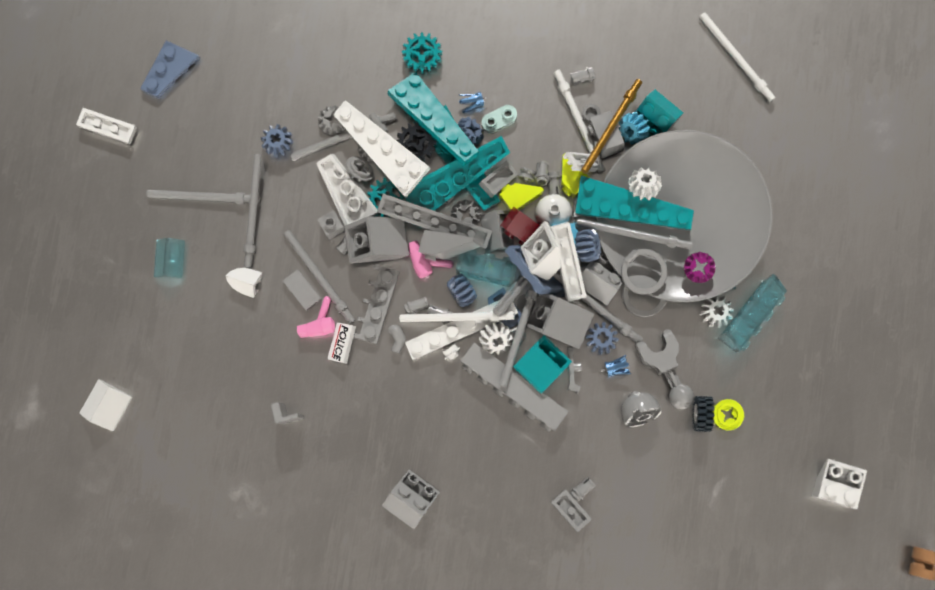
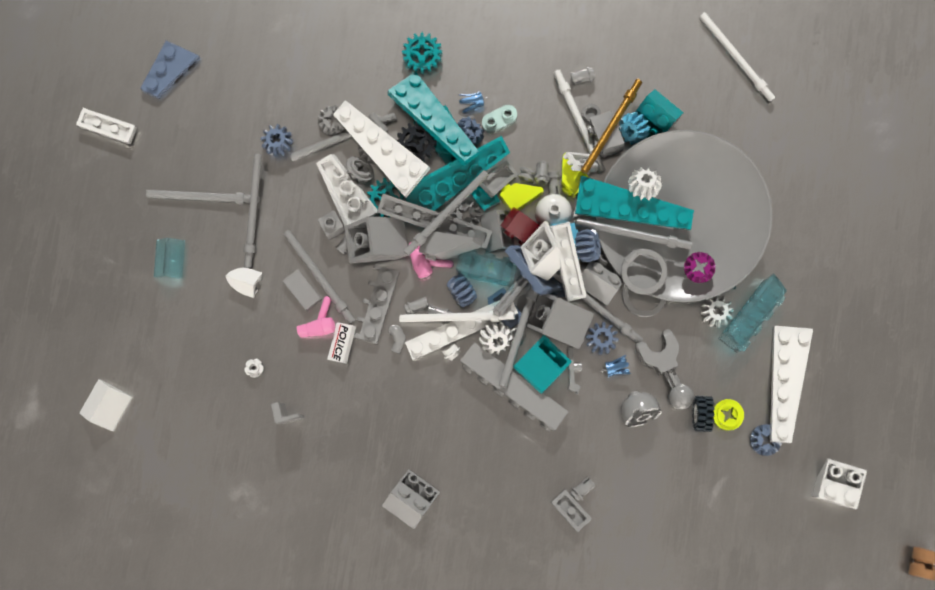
(254, 373): none -> white plate
(421, 237): none -> light grey bar
(756, 441): none -> sand blue gear
(789, 364): none -> white wing

